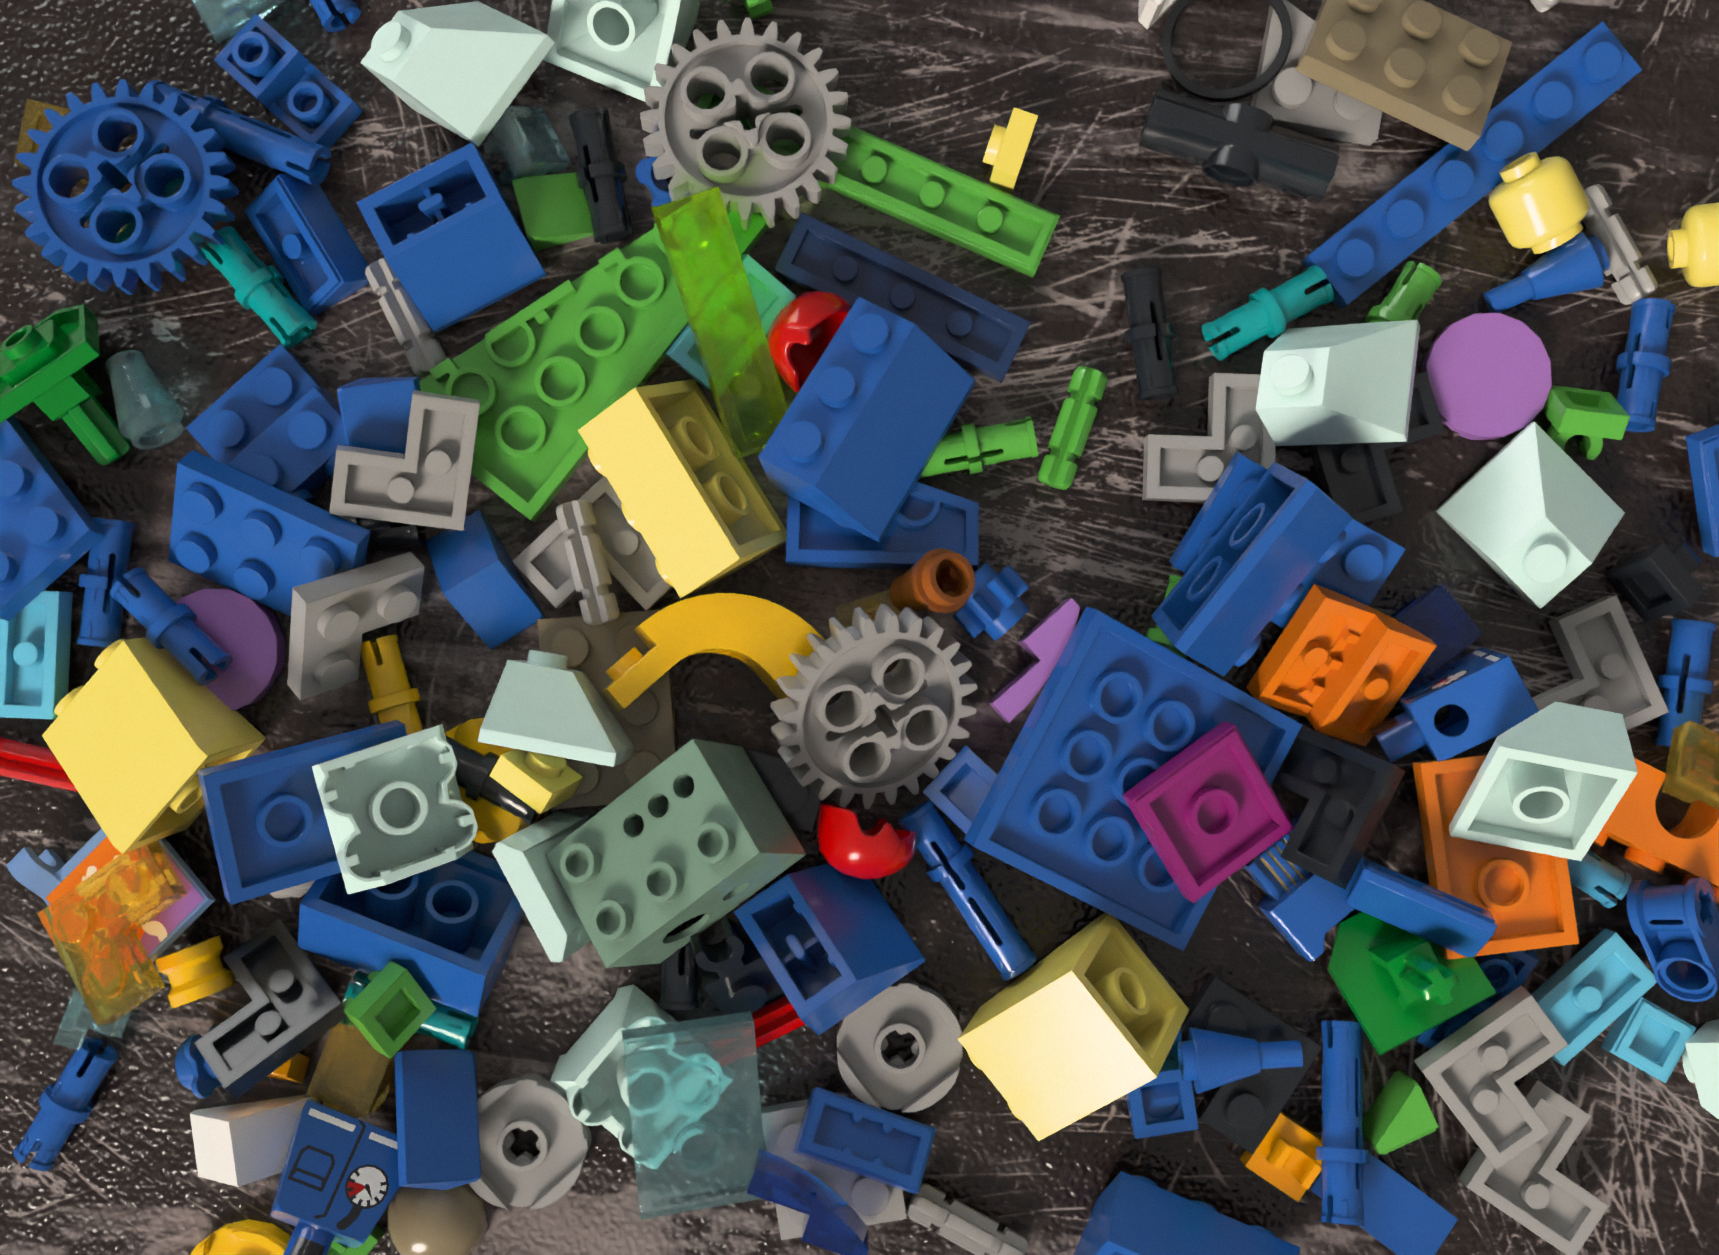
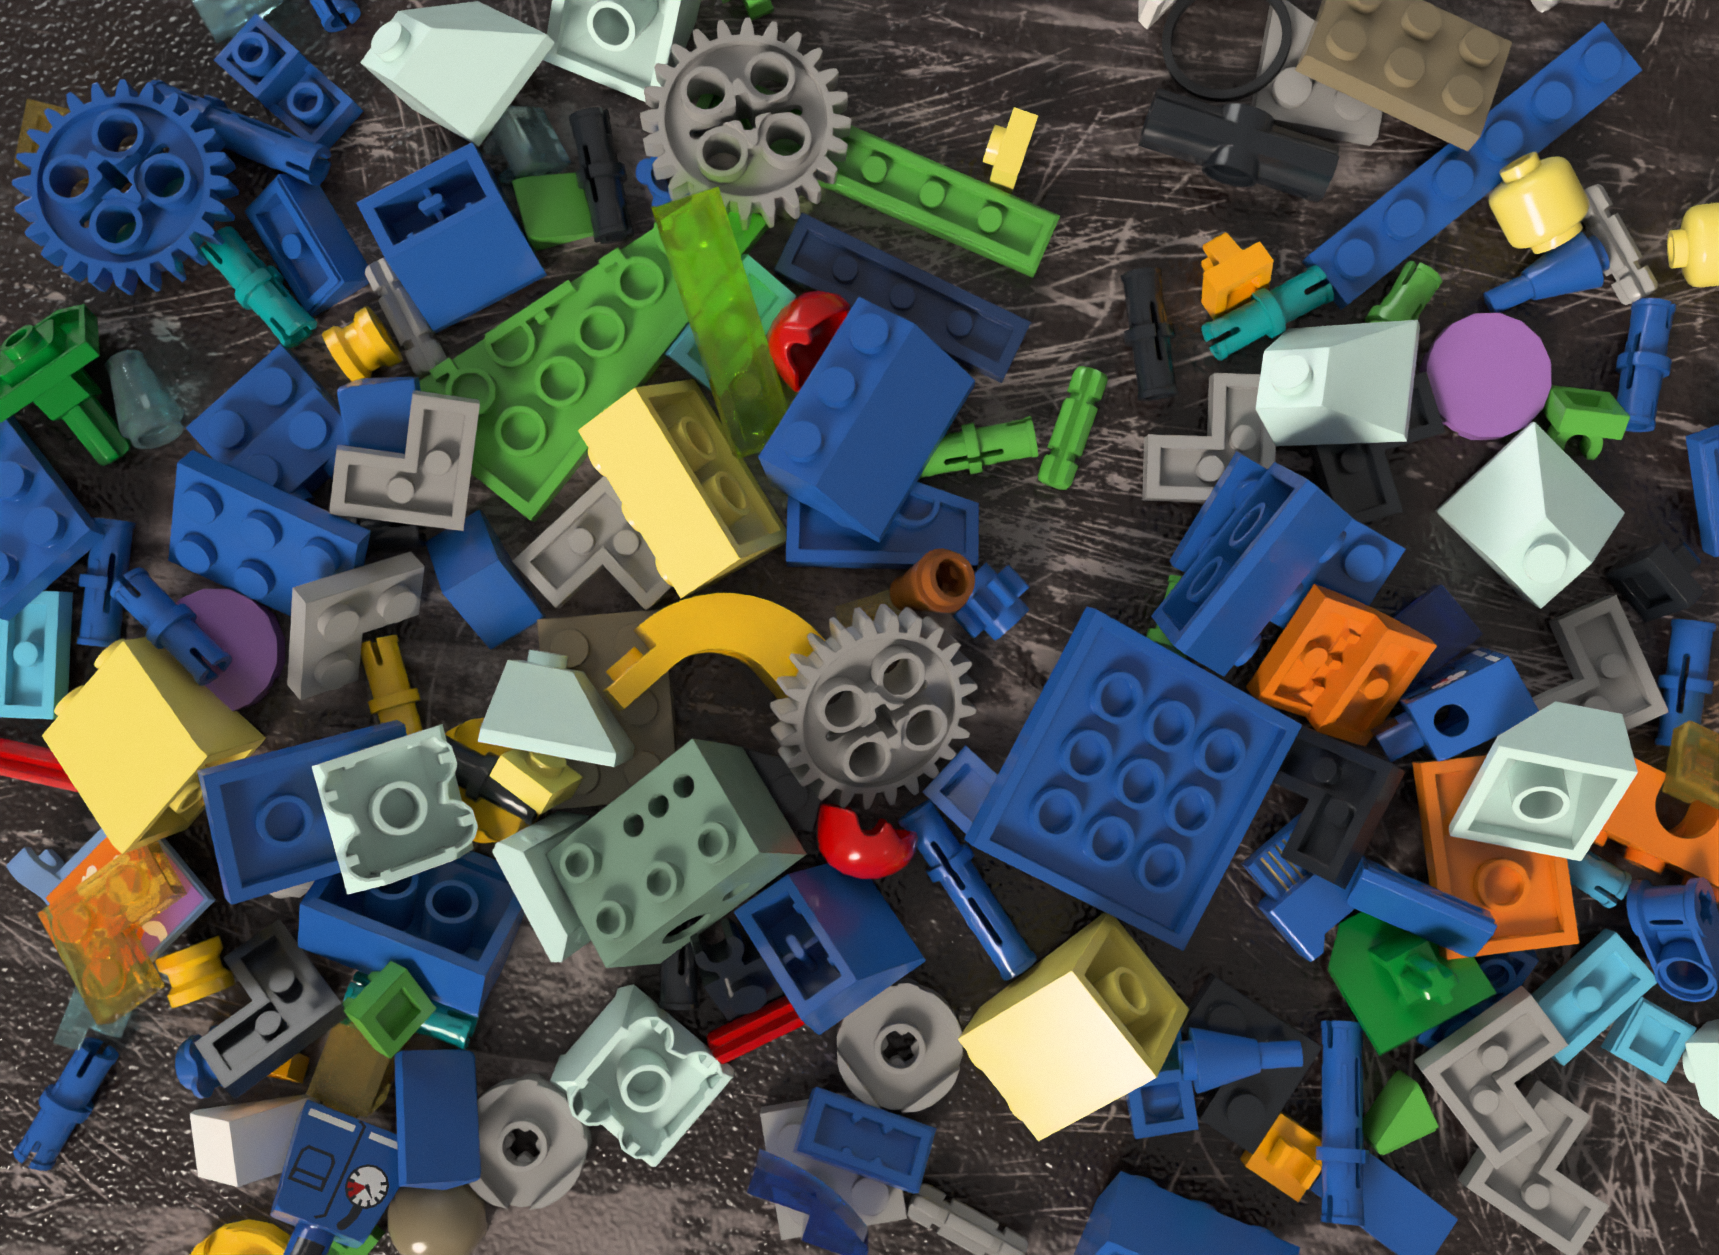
(362, 345): none -> yellow wheel
(587, 562): light grey axle -> none
(693, 1112): clear light blue tile -> none
(1045, 645): medium lavender slope -> none
(1208, 811): magenta tile -> none
(1232, 274): none -> light orange tile

